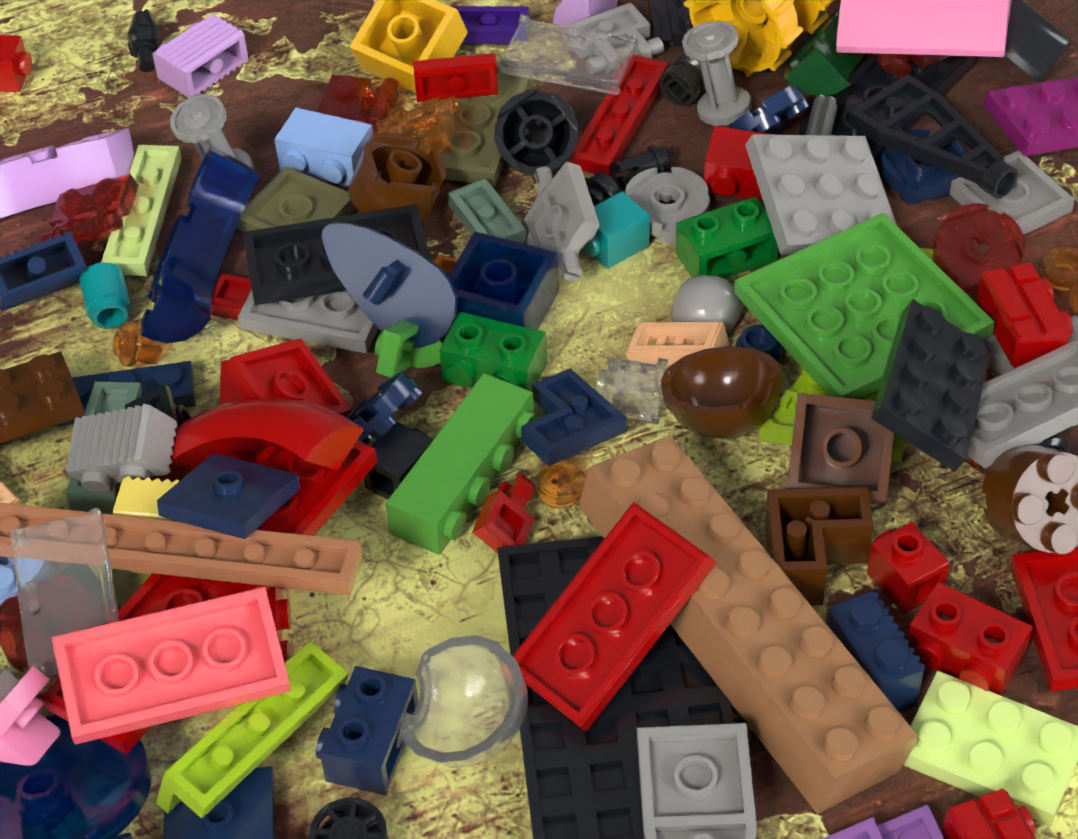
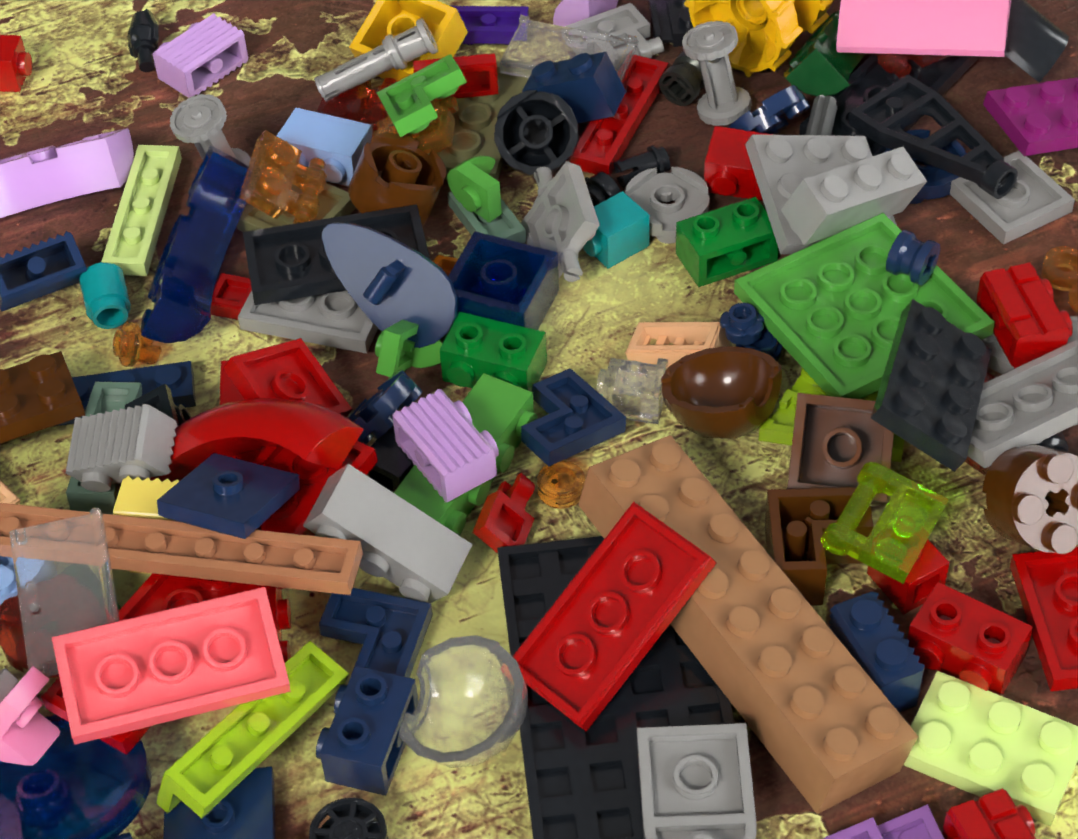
(93, 209): clear red plate -> none
(271, 176): none -> clear orange plate
(384, 624): none -> dark blue plate
(393, 53): none -> light grey pin
(393, 535): none -> light grey brick
(410, 98): none -> bright green plate
(445, 444): none -> lavender brick
(475, 187): none -> bright green plate
(583, 82): none -> dark blue brick
(707, 300): light grey hair -> none
(742, 324): none -> dark blue plate
(852, 194): none -> light grey brick
(900, 528): none -> clear neon green plate
(913, 257): none -> dark blue wheel
(986, 226): clear red plate -> none

